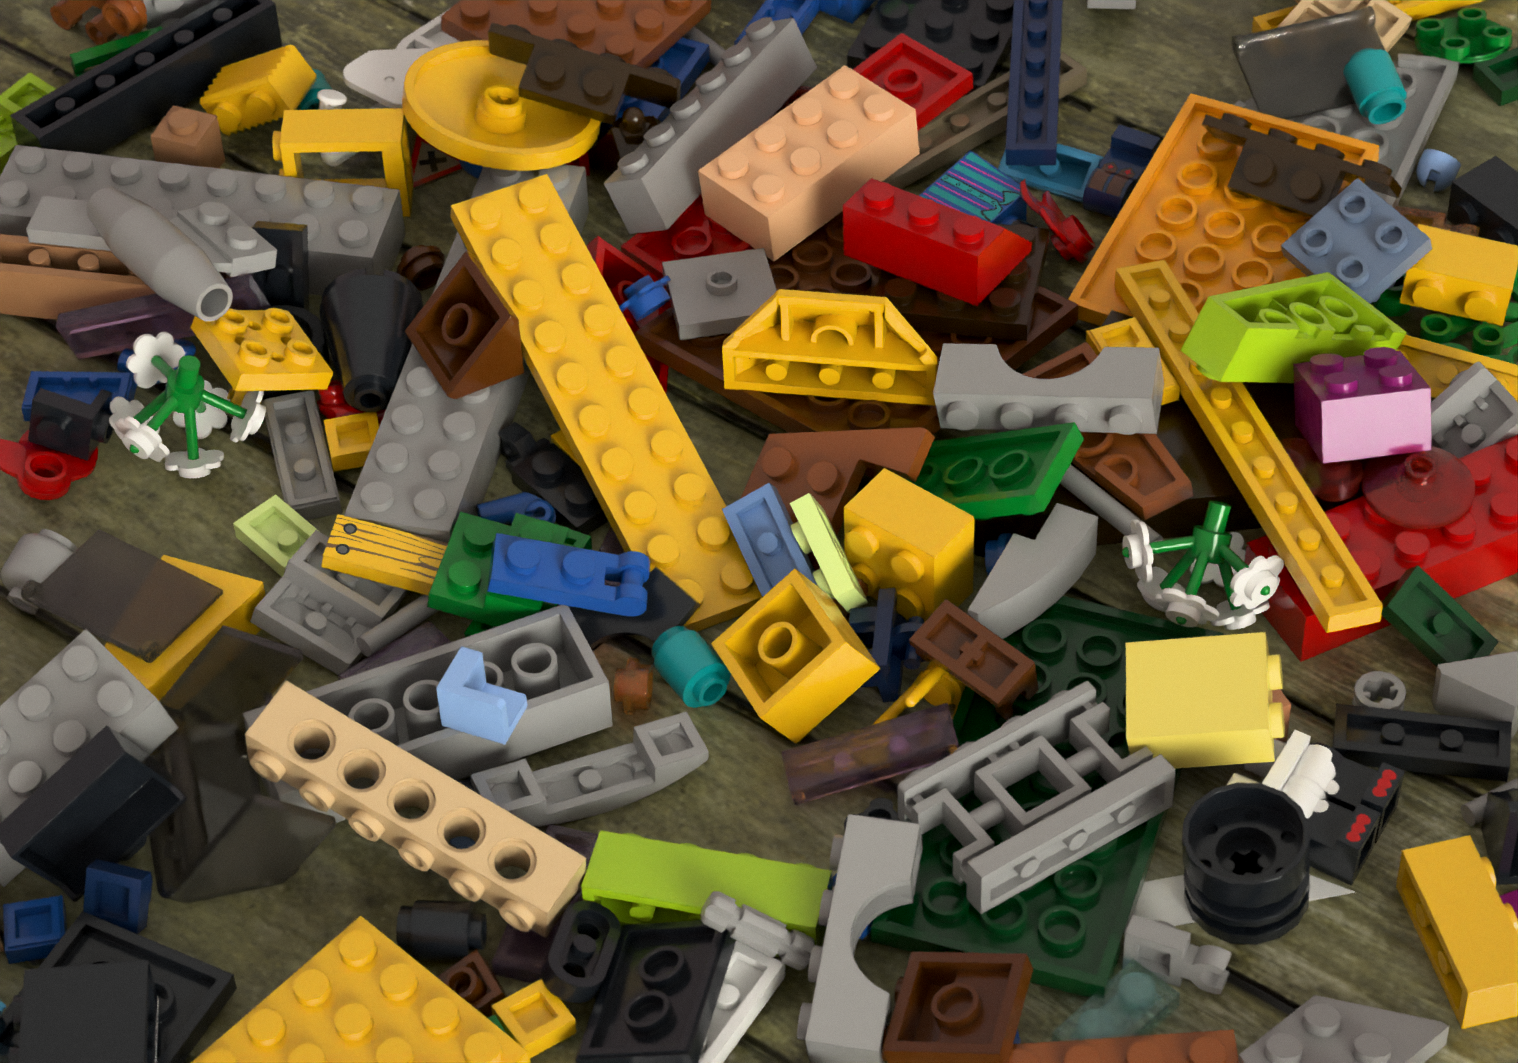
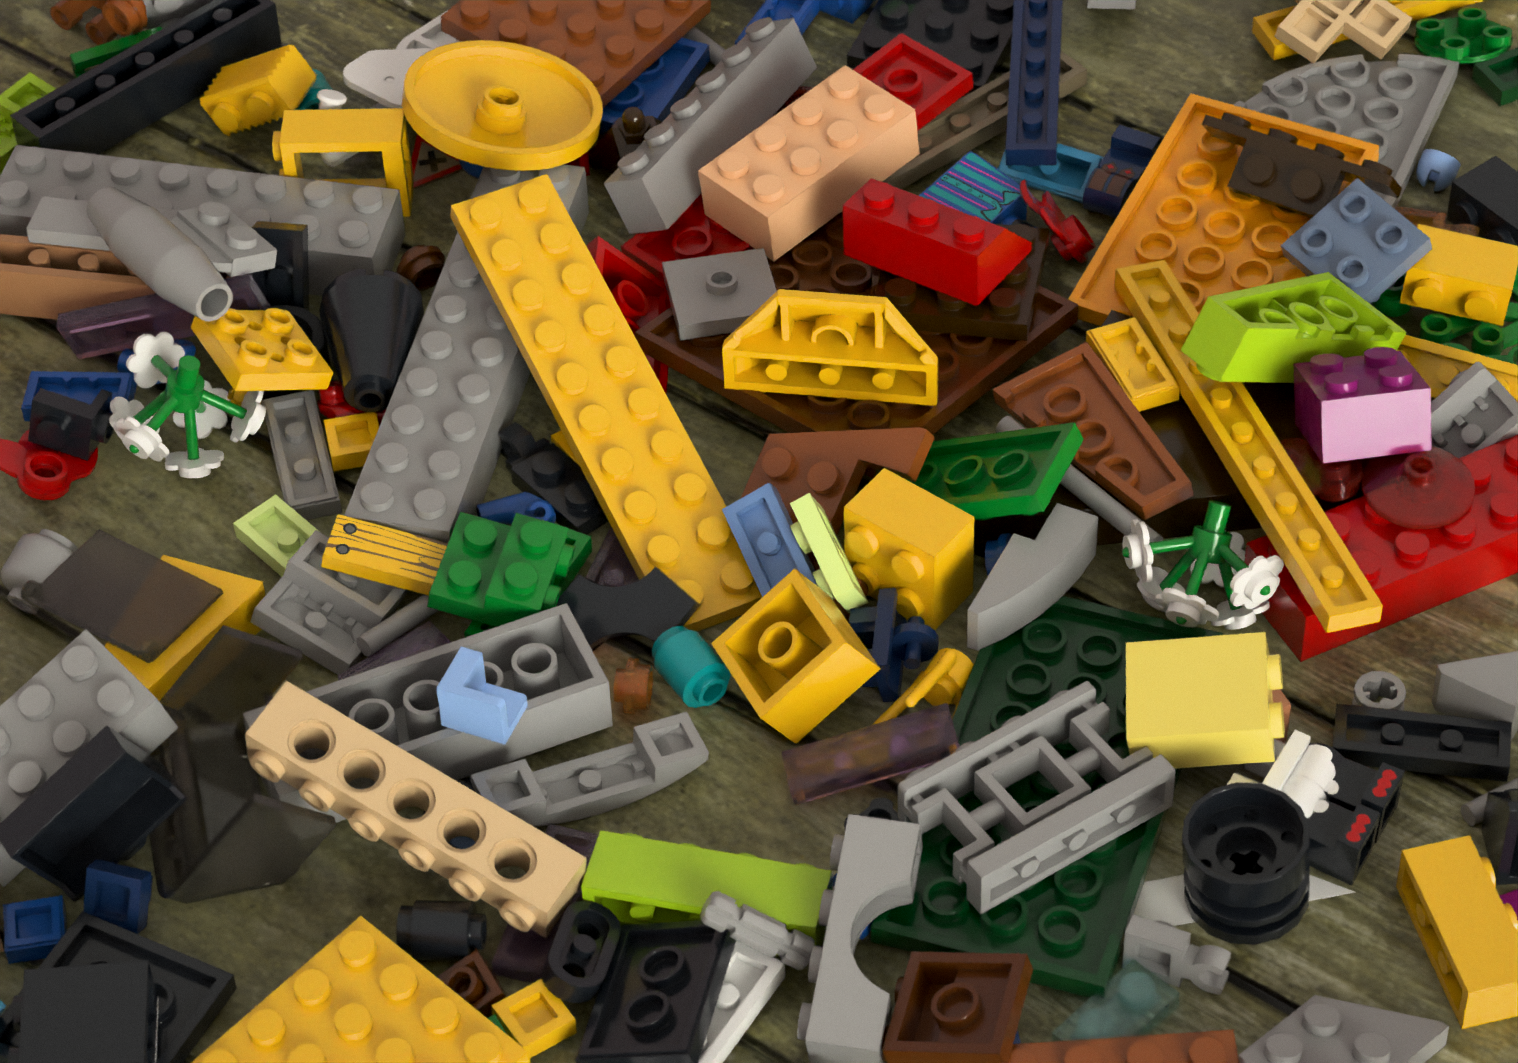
(188, 139): medium nougat brick -> none
(468, 332): reddish brown slope -> none
(569, 575): blue plate -> none
(579, 79): dark brown bracket -> none
(645, 297): blue plate -> none
(976, 657): reddish brown hinge -> none
(1110, 395): light grey arch -> none
(1302, 64): clear smoke piece -> none
(1375, 85): teal brick -> none
(1434, 620): dark green plate -> none

